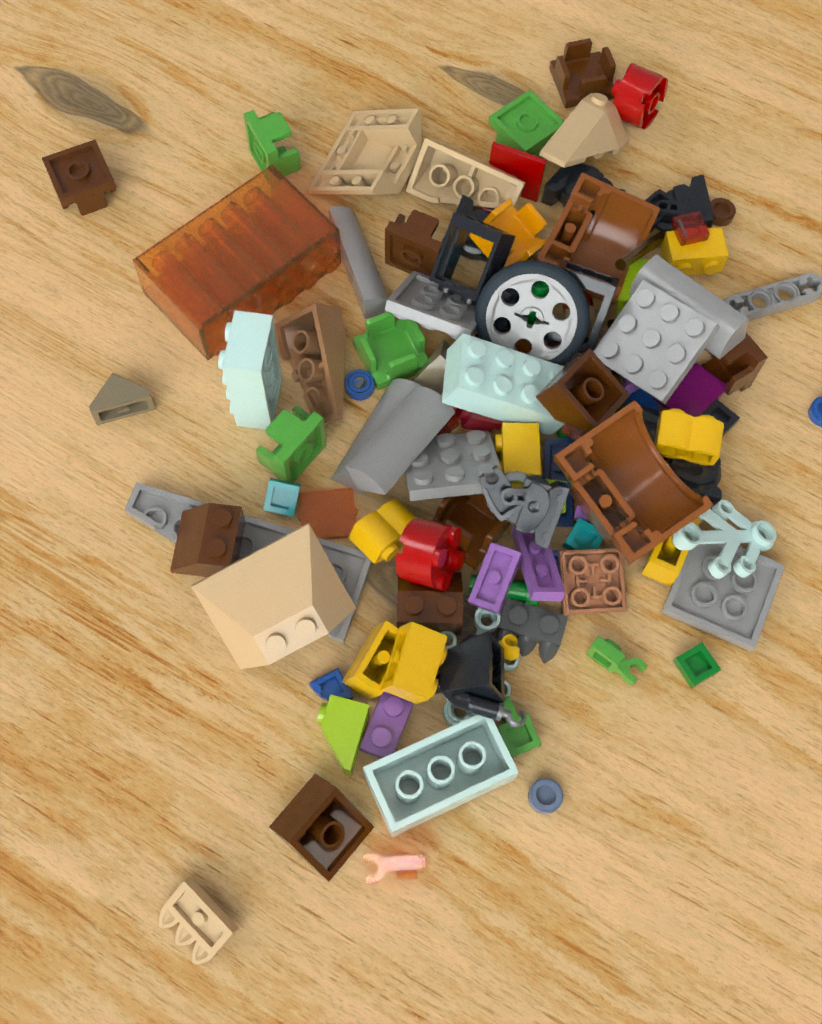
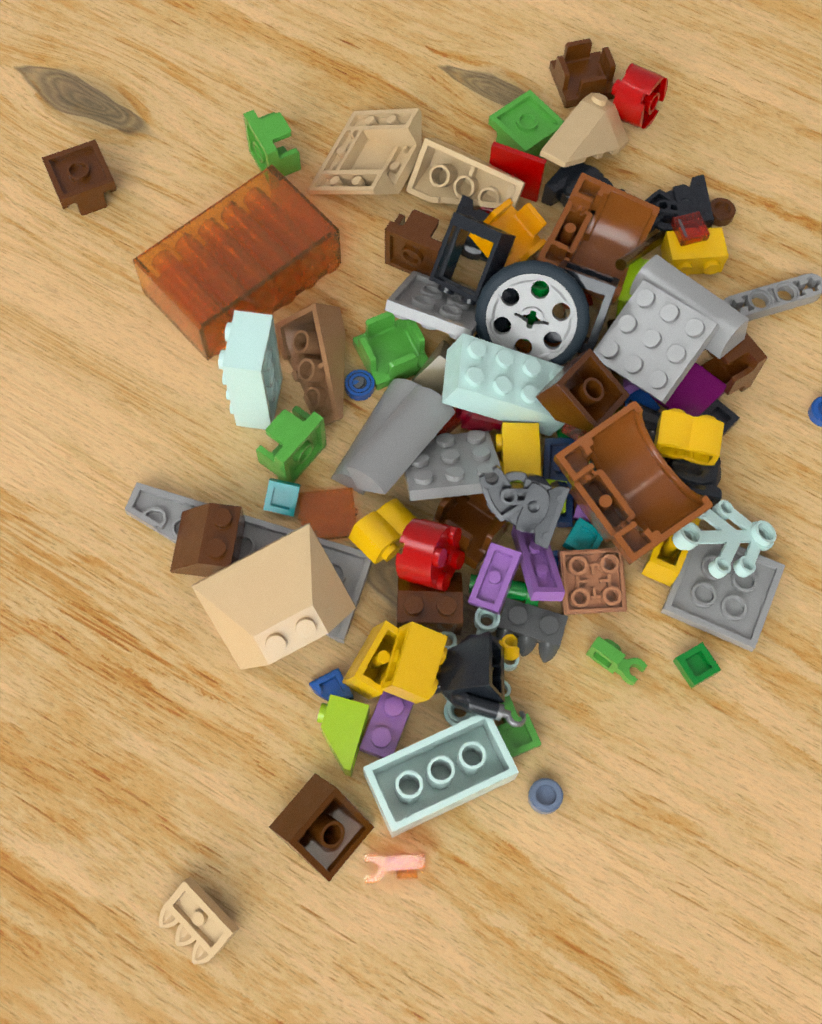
(120, 400): dark tan slope -> none
(359, 262): light grey brick -> none

